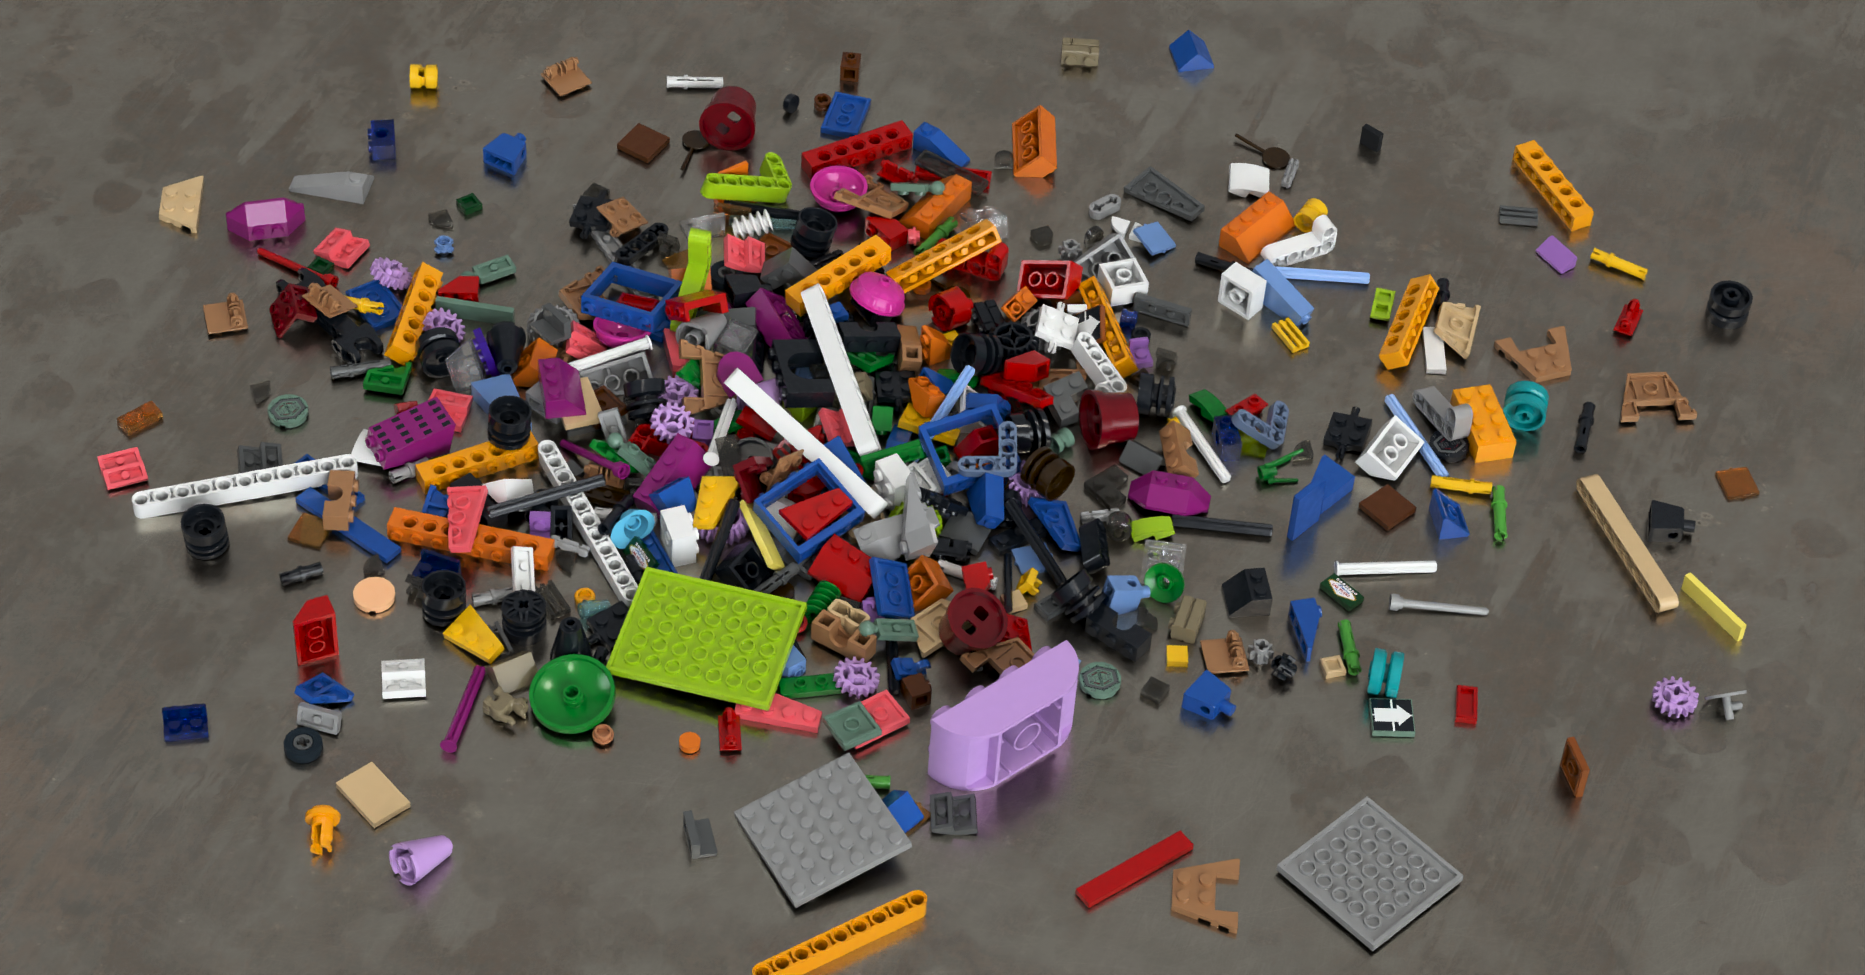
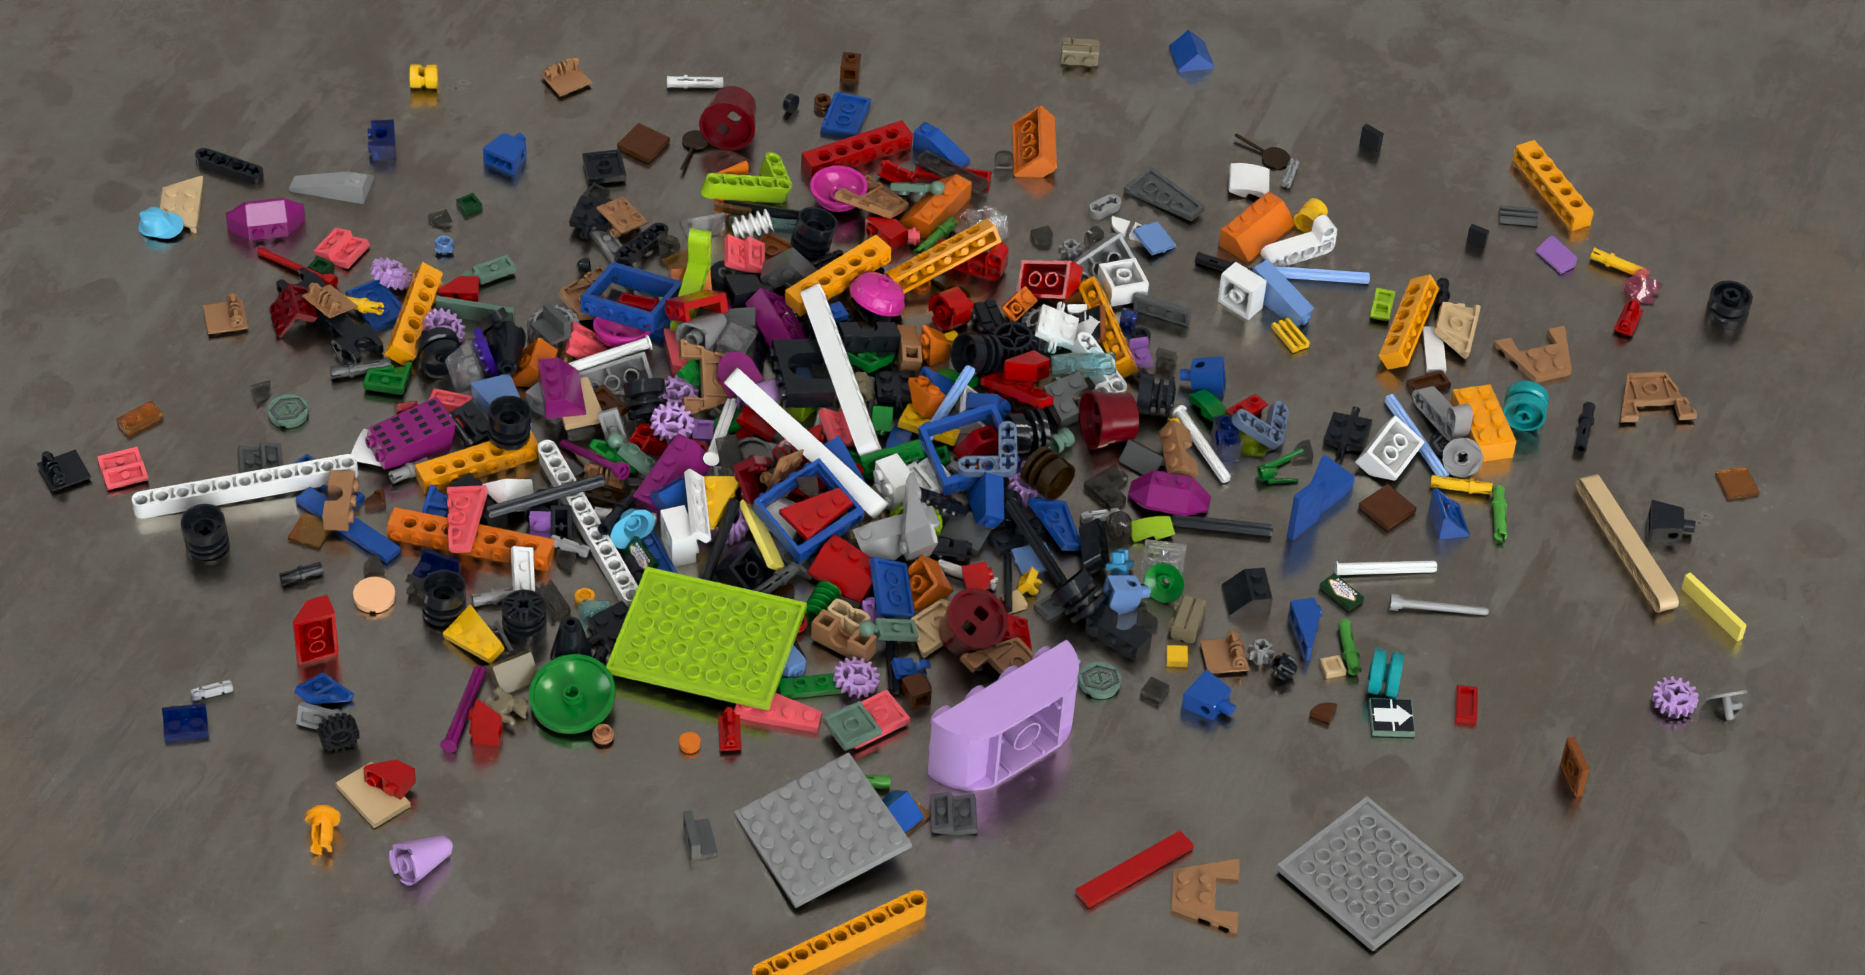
(62, 469): none -> black hinge
(160, 224): none -> medium azure piece
(211, 690): none -> light grey axle
(250, 172): none -> black beam
(306, 736): black bush -> none
(338, 732): none -> black tyre
(376, 500): none -> reddish brown tile
(391, 777): none -> red slope
(403, 678): white slope -> none
(473, 421): none -> black plate
(485, 725): none -> red slope
(492, 319): none -> black beam
(584, 265): none -> black hinge
(604, 166): none -> black plate
(697, 506): none -> white tile
(808, 485): none -> clear smoke tile
(1087, 363): none -> clear light blue slope
(1120, 562): none -> dark azure hips
(1206, 374): none -> blue torso
(1324, 711): none -> reddish brown tile
(1436, 379): none -> reddish brown tile
(1463, 469): none -> light grey plate
(1477, 235): none -> black tile
(1644, 286): none -> clear pink plate

